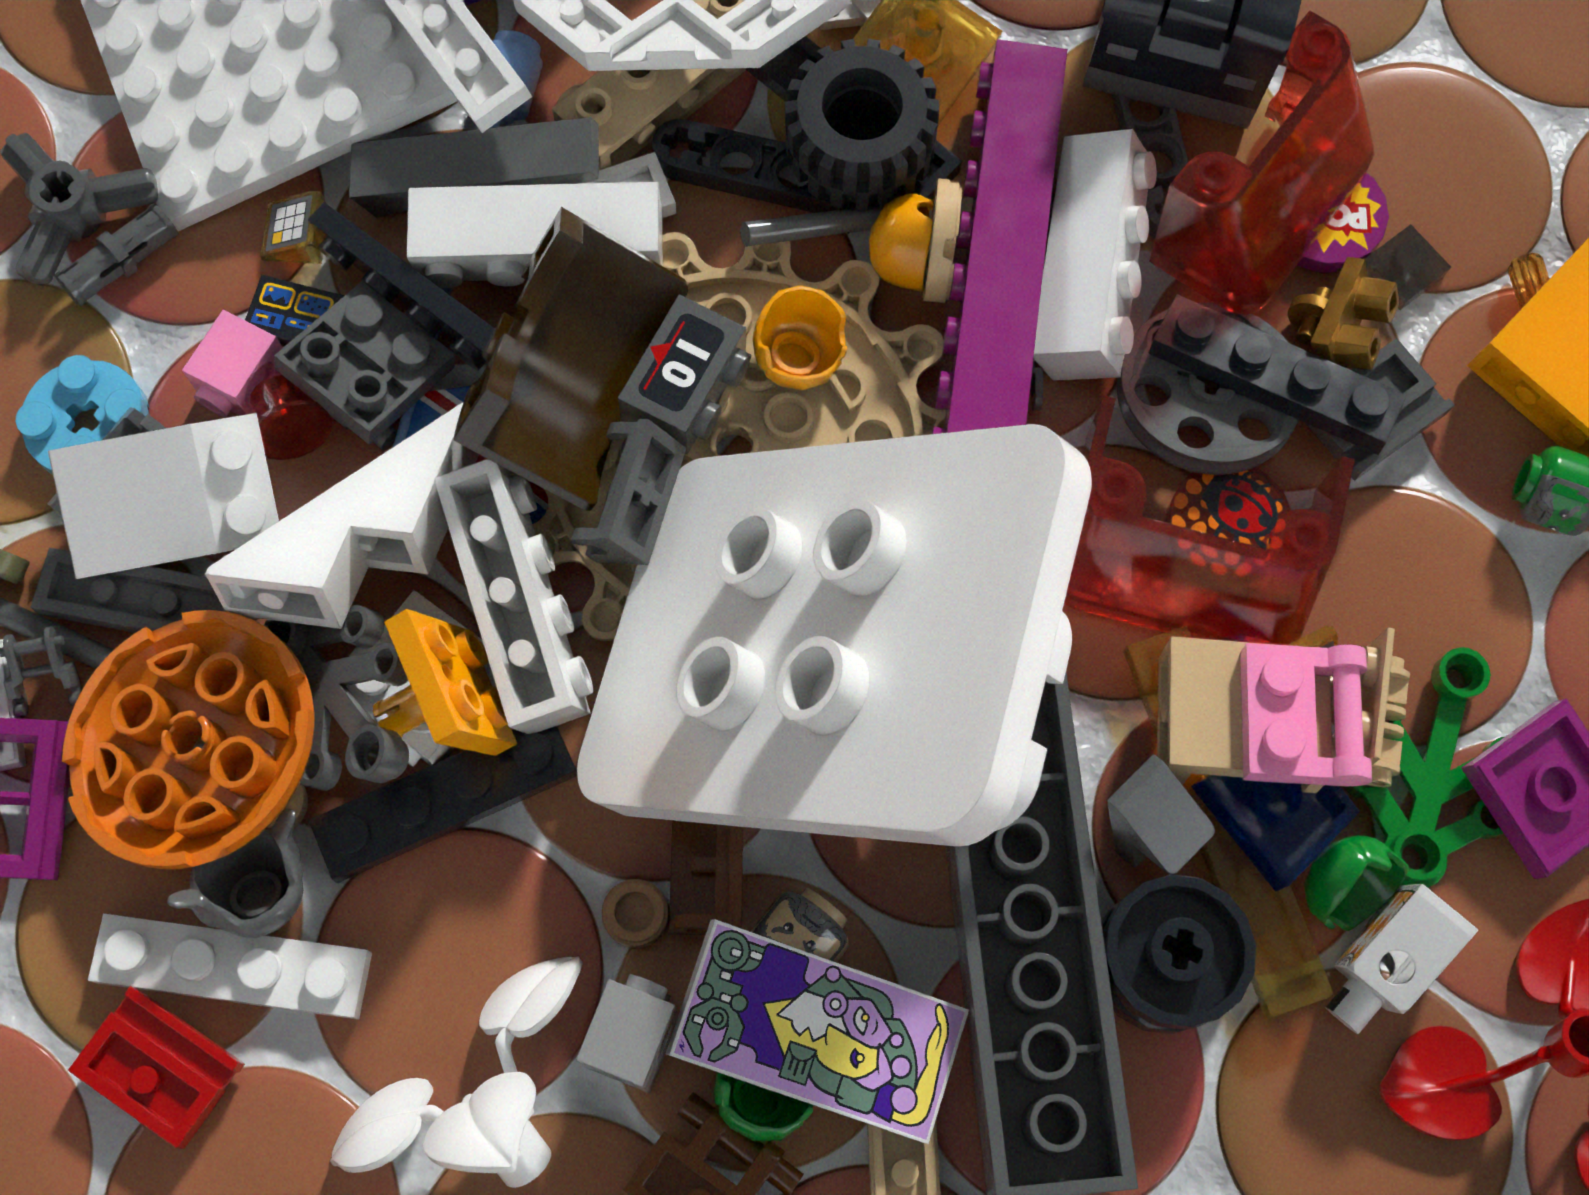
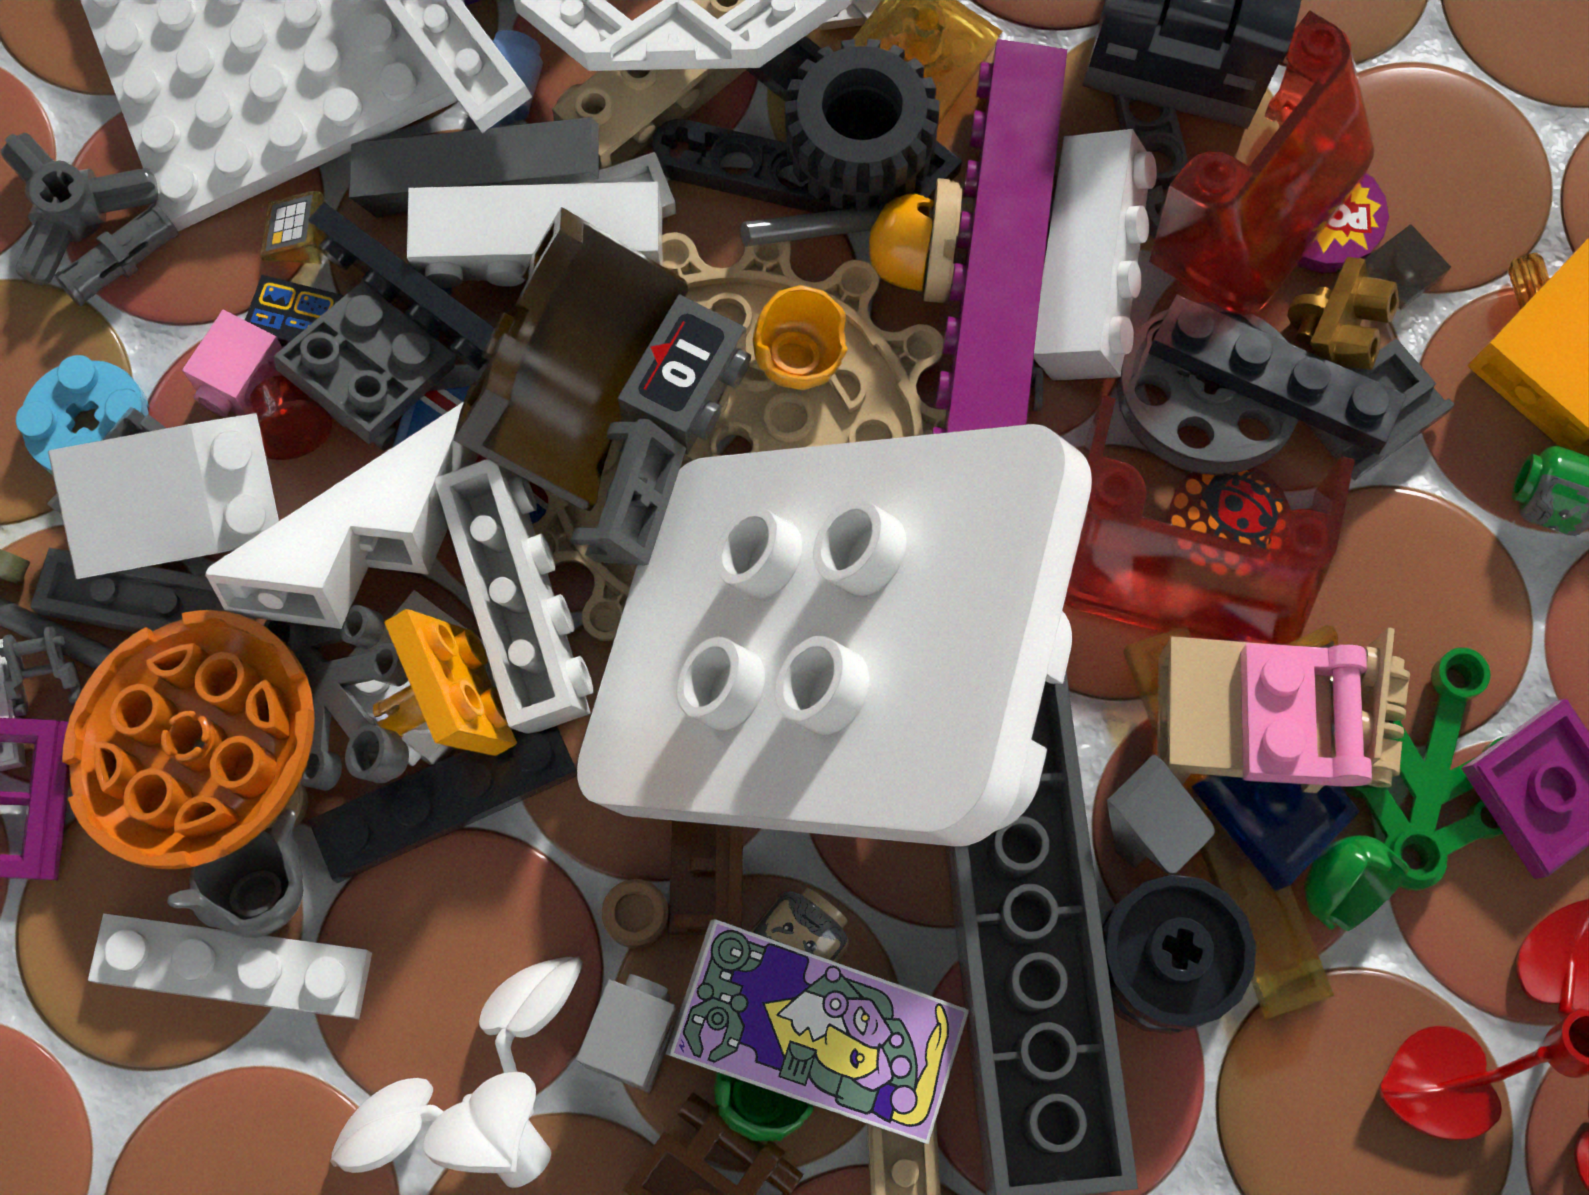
(156, 1068): red plate -> none
(1419, 937): white torso -> none

